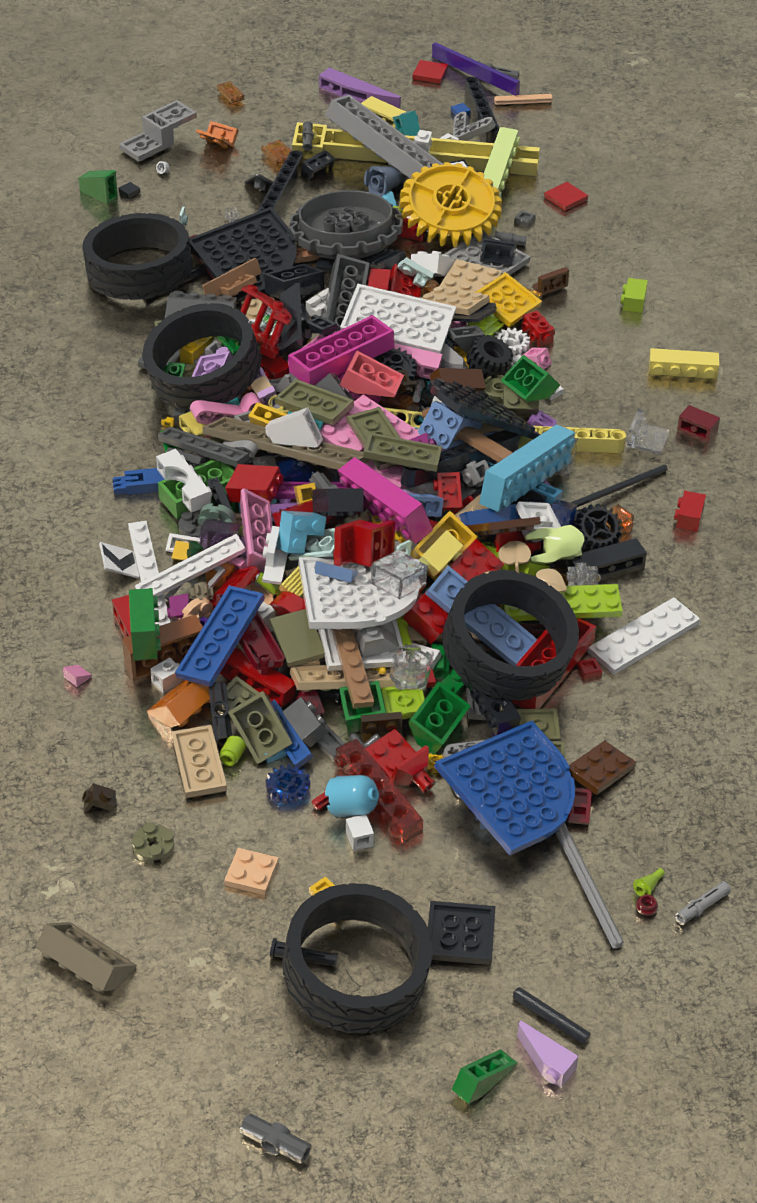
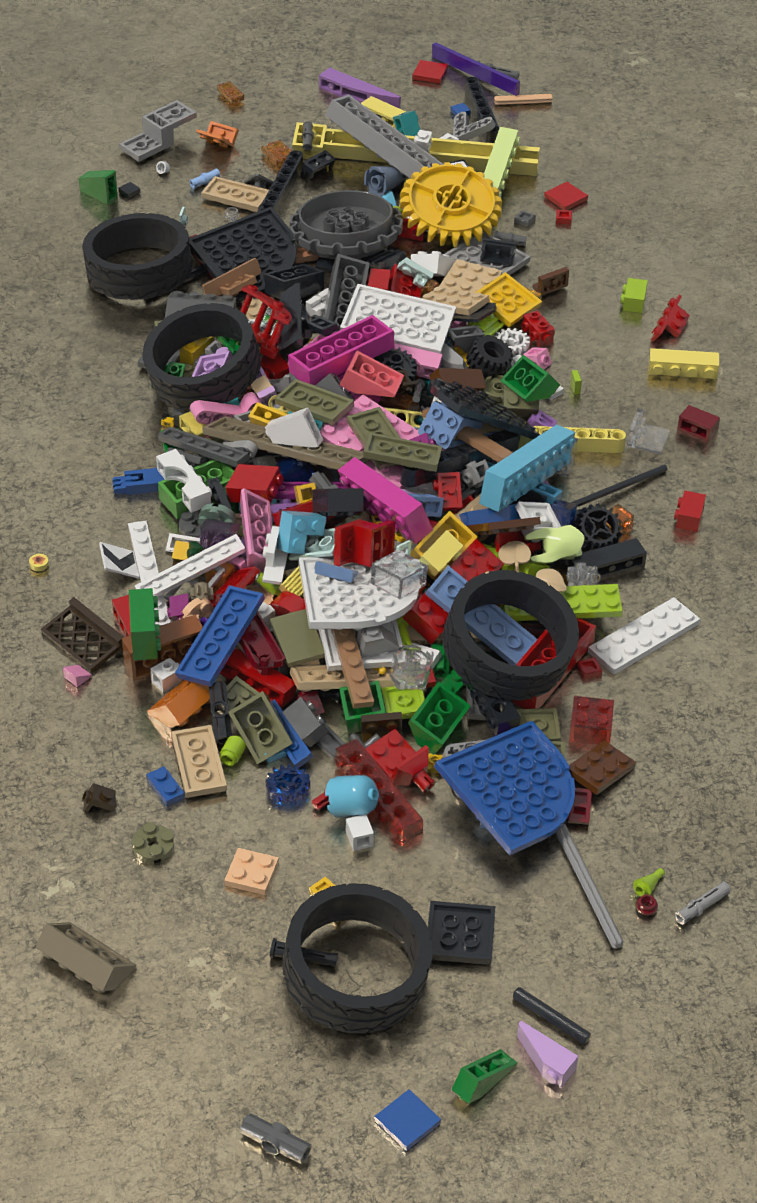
(38, 562): none -> light yellow tile
(95, 626): none -> dark brown fence
(165, 786): none -> blue plate
(204, 178): none -> light blue pin
(234, 194): none -> tan plate
(407, 1120): none -> blue tile
(563, 217): none -> red tile
(575, 382): none -> lime tile
(591, 720): none -> clear red brick
(673, 319): none -> red bracket

